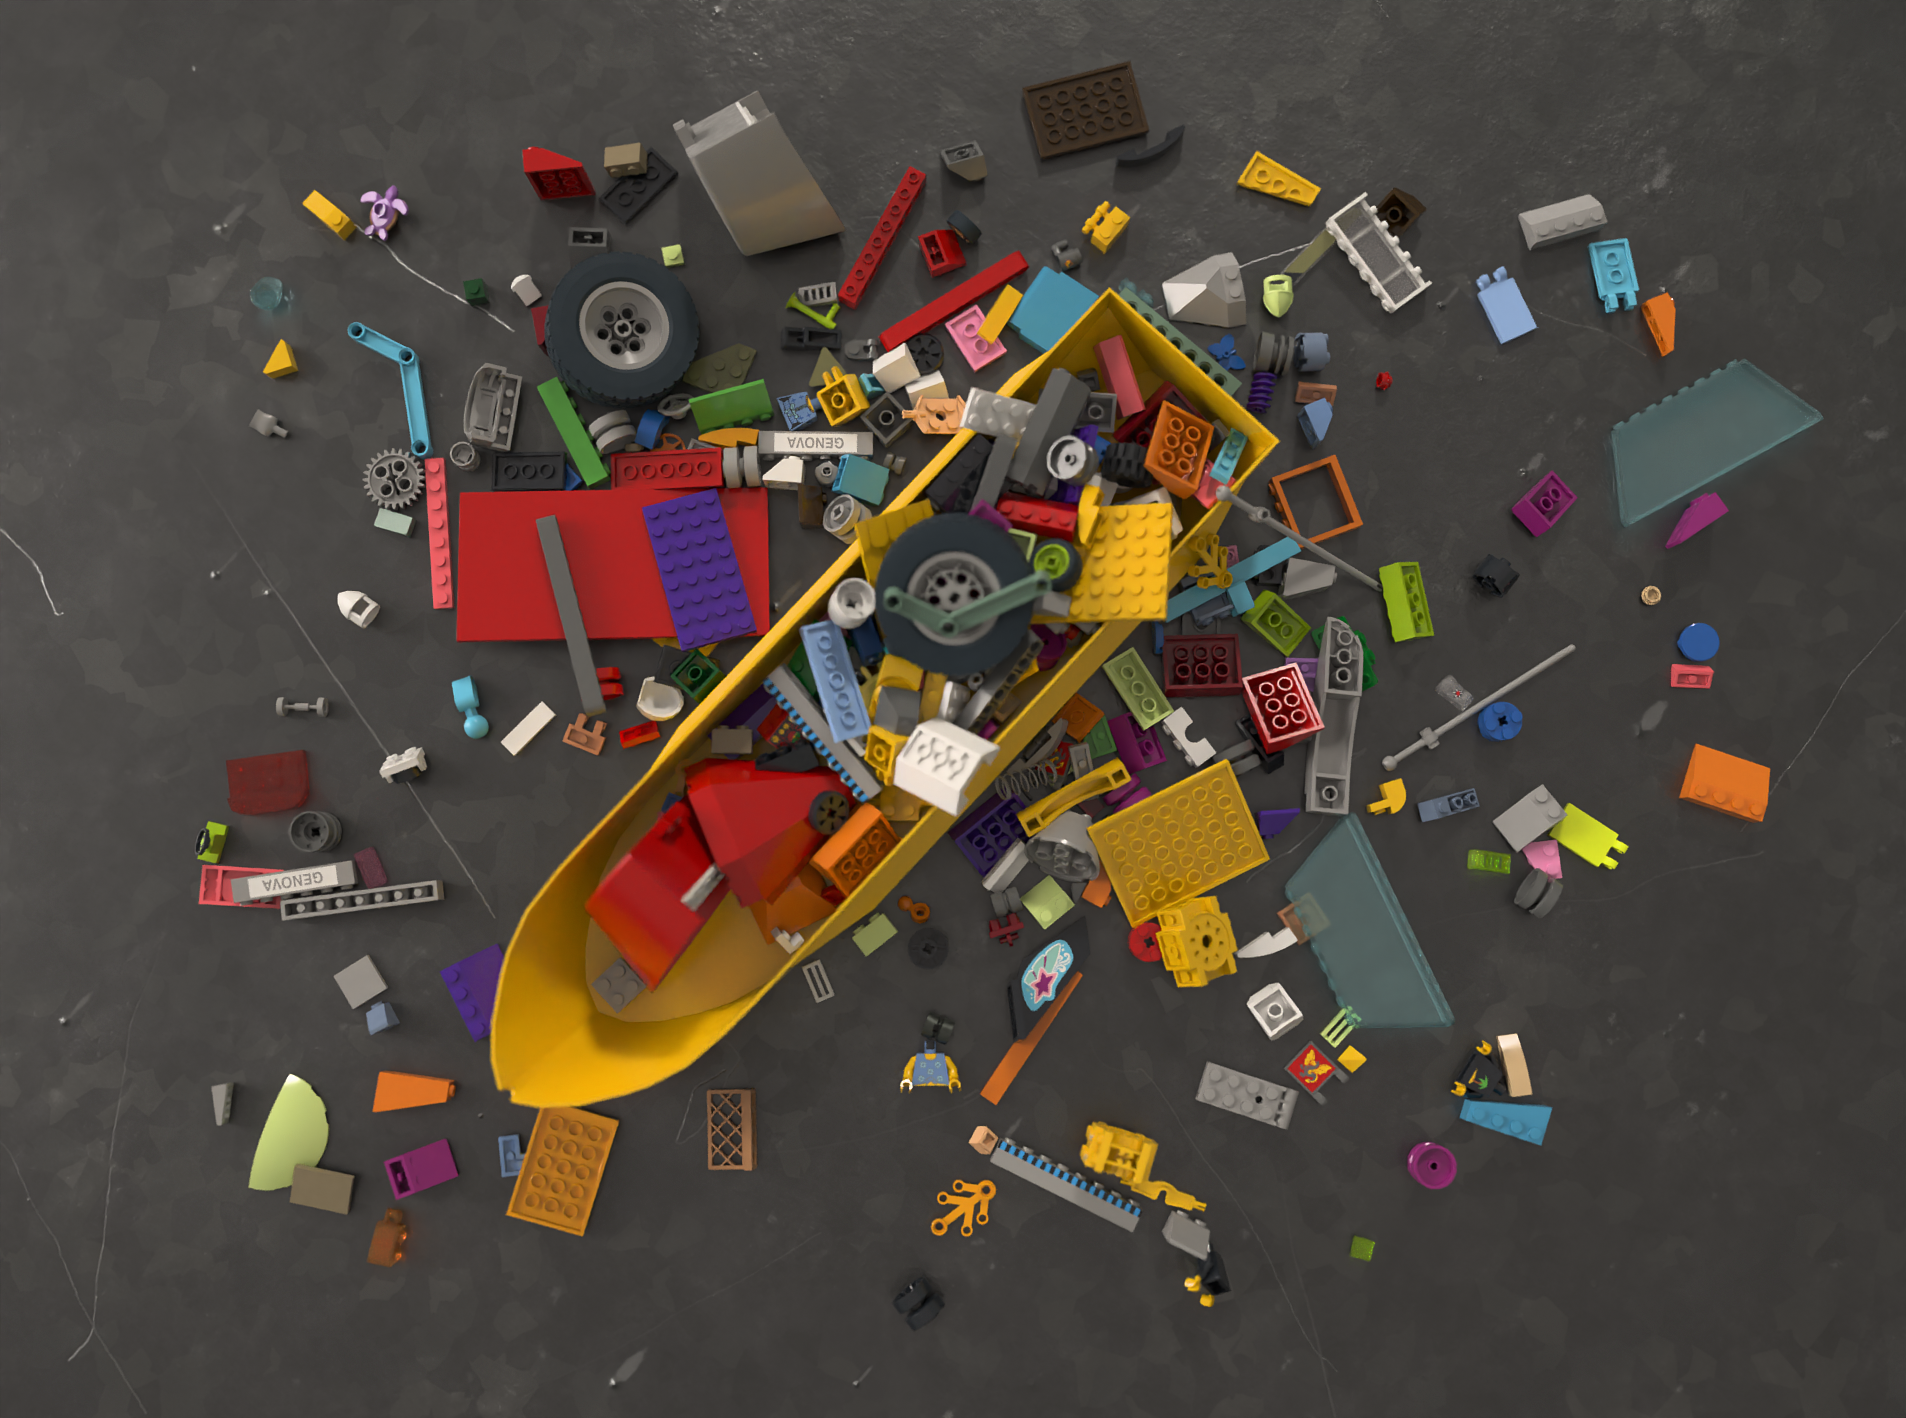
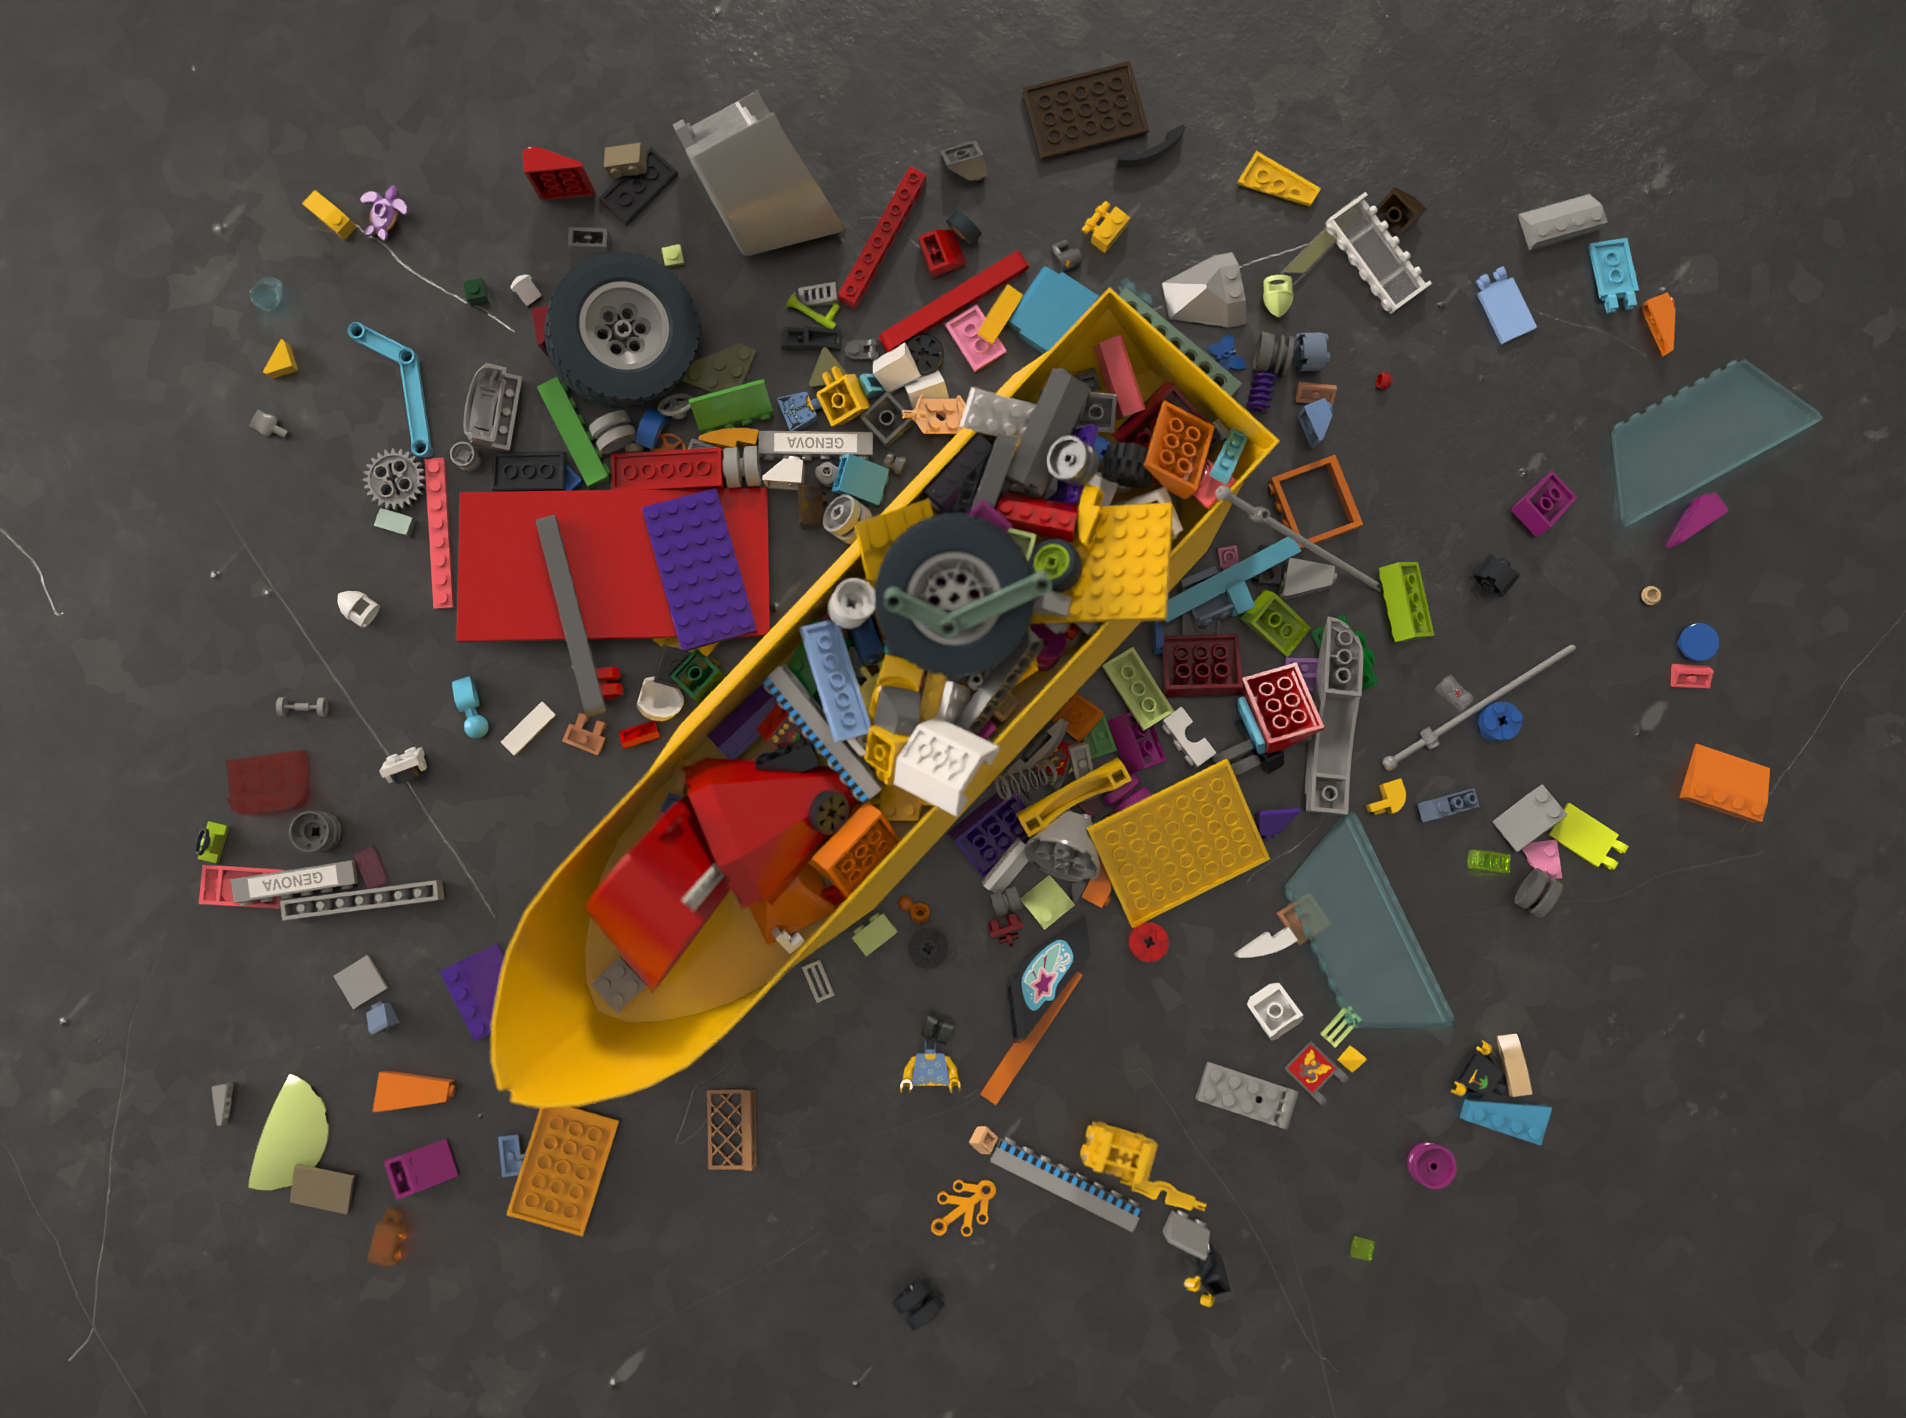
(732, 740): dark tan piece -> none
(1196, 941): yellow piece -> none
(1222, 577): yellow plant -> none
(1251, 725): none -> medium azure tile

